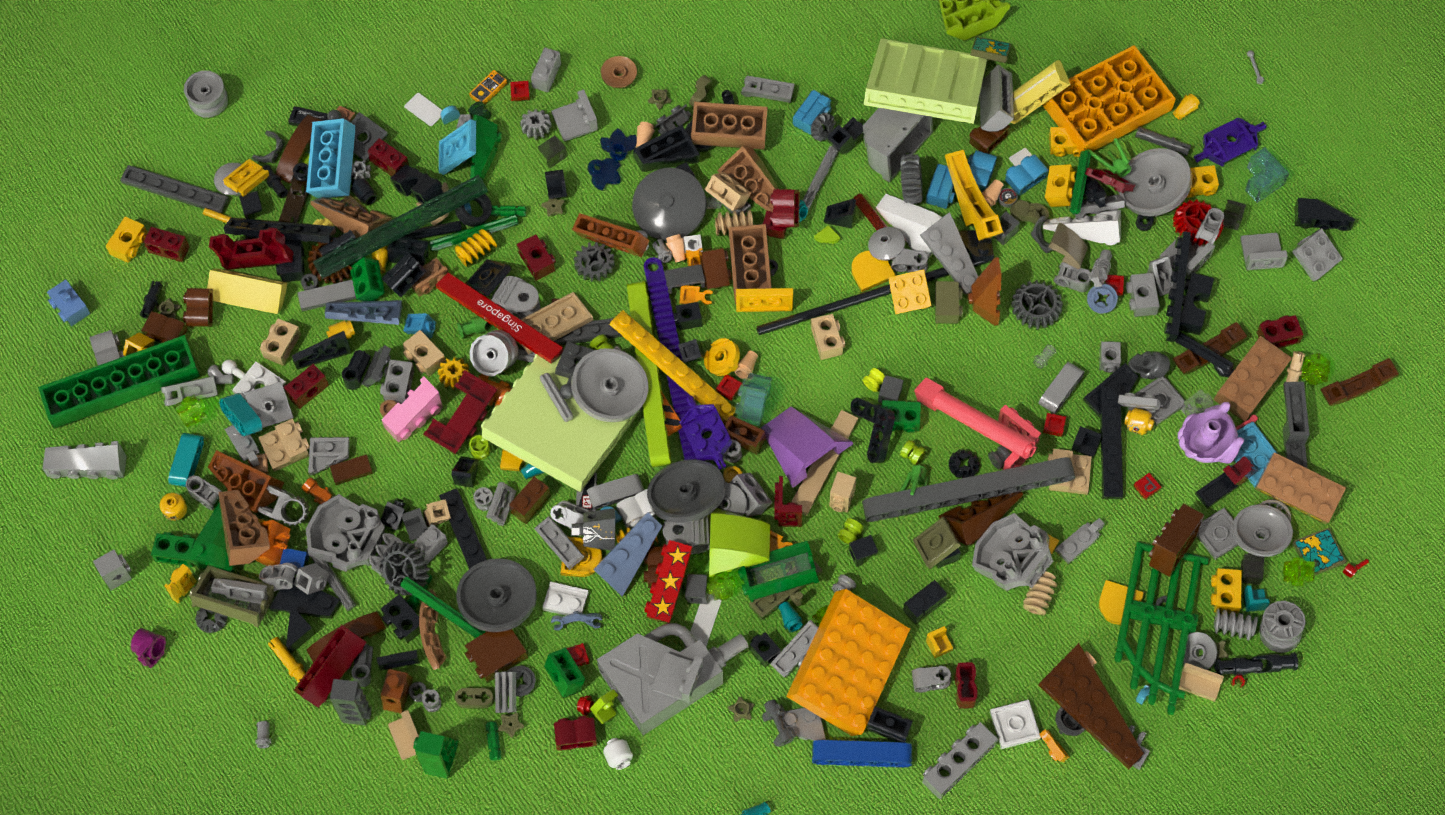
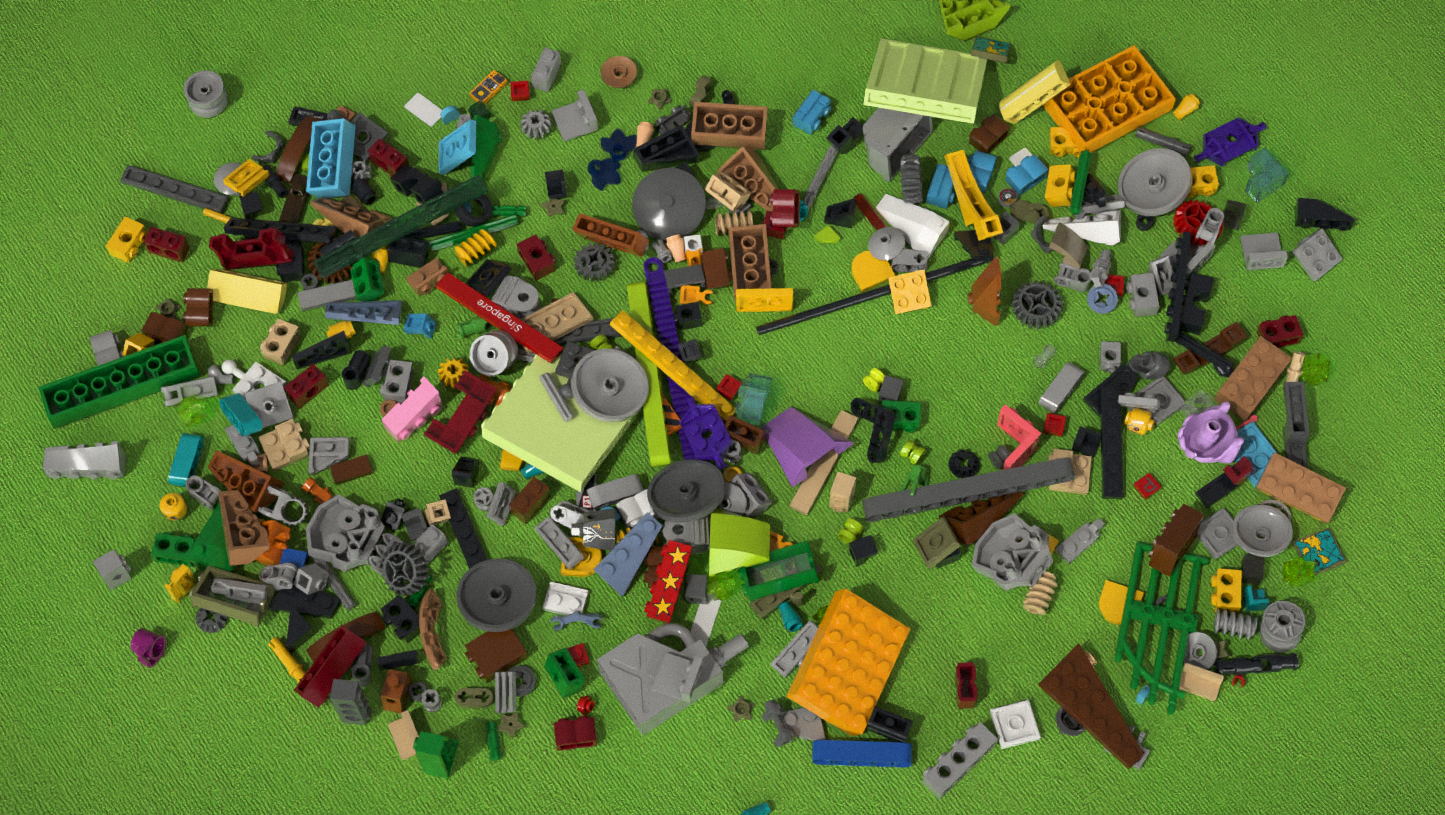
(68, 303): medium blue brick -> none
(151, 299): black pin -> none
(263, 734): light grey pin -> none
(298, 176): black bush -> none
(404, 274): black brick -> none
(420, 344): tan brick -> none
(439, 606): green axle -> none
(478, 443): lime wheel -> none
(553, 151): clear smoke panel -> none
(603, 707): lime bracket -> none
(618, 753): white head -> none
(728, 363): yellow plate -> none
(746, 365): light nougat cone -> none
(766, 657): black brick -> none
(768, 89): light grey plate -> none
(789, 514): dark red bracket -> none
(817, 130): dark grey gear -> none
(823, 337): tan brick -> none
(844, 582): light grey wheel -> none
(925, 602): black brick -> none
(928, 678): light grey piece -> none
(935, 397): coral brick -> none
(939, 642): yellow panel -> none
(947, 302): olive brick -> none
(950, 250): light grey wing -> none
(992, 192): light nougat cone -> none
(996, 100): light grey brick -> none
(1056, 750): light orange plate -> none
(1107, 177): dark red wing -> none
(1120, 165): bright green plant -> none
(1260, 79): light grey hinge -> none
(1350, 570): red hand -> none
(1360, 384): reddish brown slope -> none

